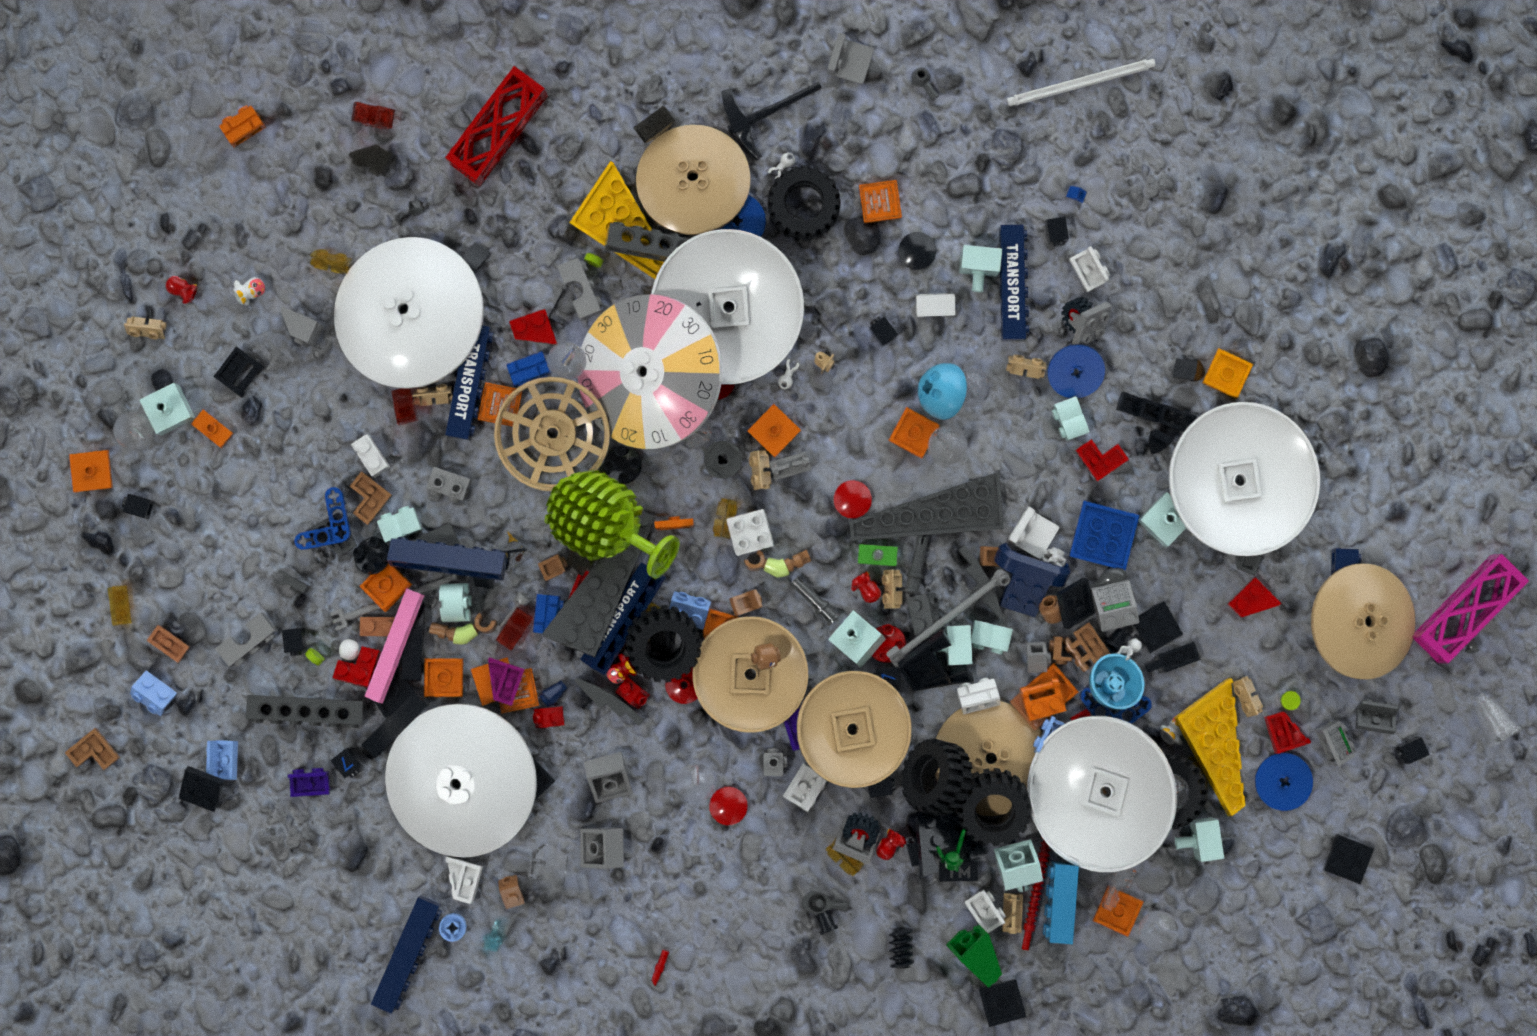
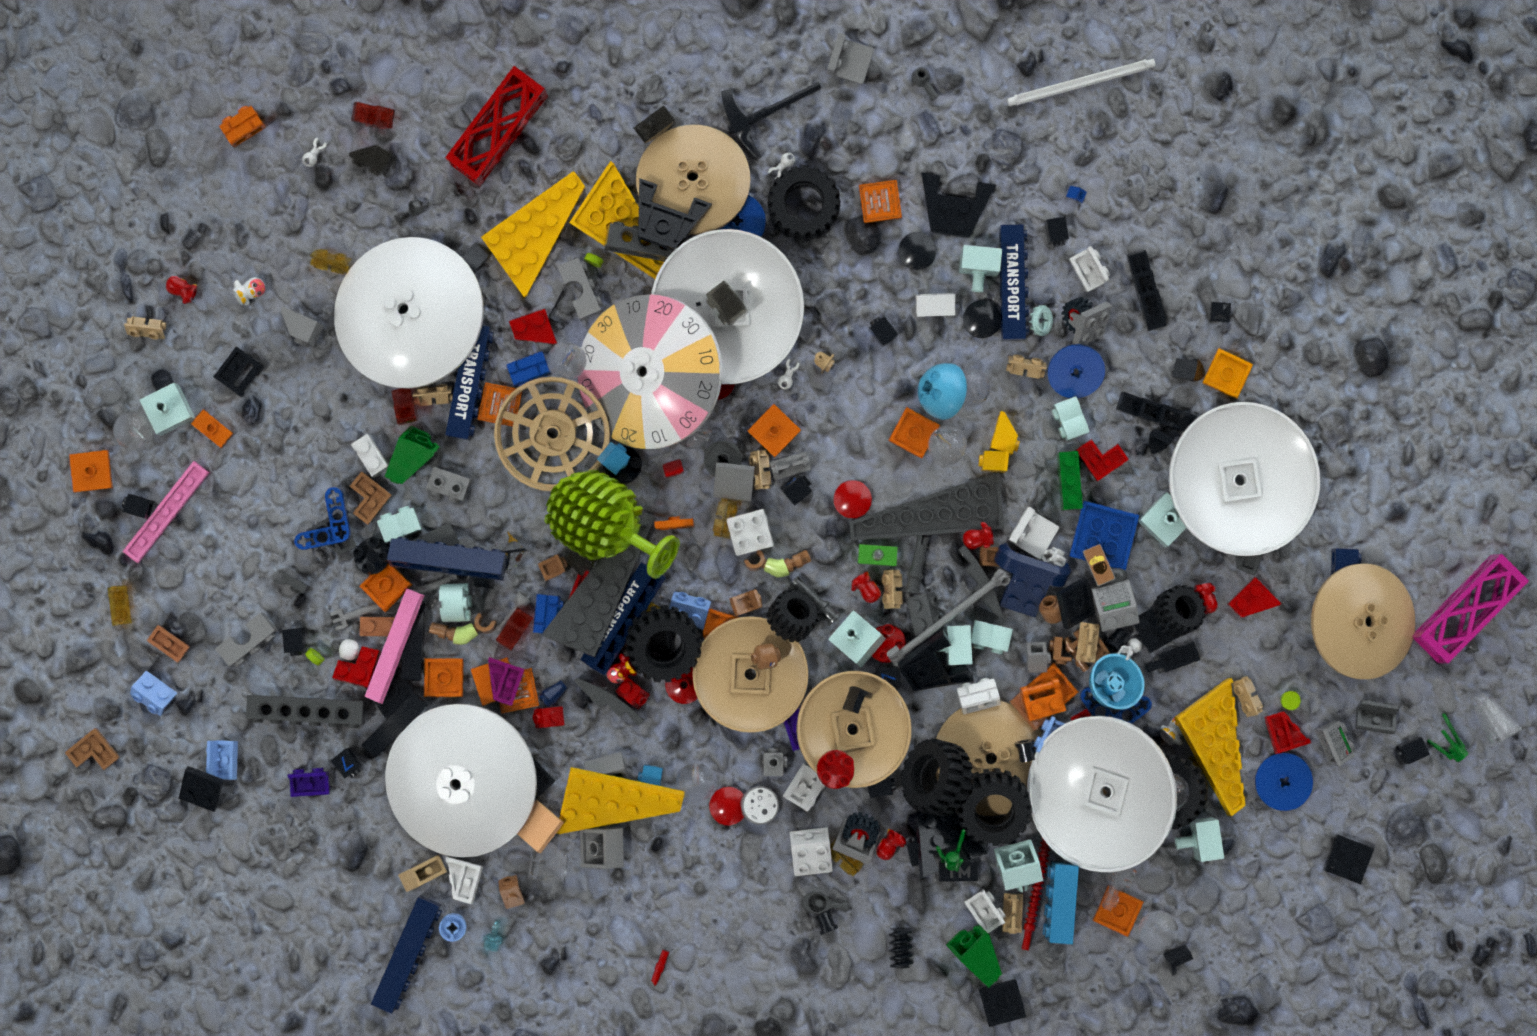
(166, 512): none -> bright pink tile
(311, 156): none -> white arm
(410, 454): none -> green slope
(422, 873): none -> tan slope
(530, 233): none -> yellow wing
(540, 827): none -> light nougat tile
(605, 800): none -> yellow wing
(614, 457): none -> dark azure brick
(651, 775): none -> dark azure brick
(662, 224): none -> black wing
(673, 468): none -> red slope
(727, 303): none -> clear smoke brick
(733, 481): none -> light grey tile
(759, 805): none -> white tile
(784, 623): none -> black tyre
(796, 488): none -> black brick
(811, 851): none -> white bracket
(835, 769): none -> red dish
(855, 698): none -> black tile
(952, 214): none -> black wing
(977, 538): none -> red animal
(982, 319): none -> black dish
(994, 461): none -> yellow slope
(1004, 435): none -> yellow slope
(1025, 750): none -> black bush
(1045, 326): none -> light aqua gear
(1069, 480): none -> green brick
(1087, 642): none -> tan hinge
(1099, 565): none -> medium nougat tile
(1146, 290): none -> black slope
(1177, 957): none -> black tile
(1191, 607): none -> black tyre
(1206, 592): none -> red animal
(1220, 312): none -> black tile
(1456, 749): none -> green plant

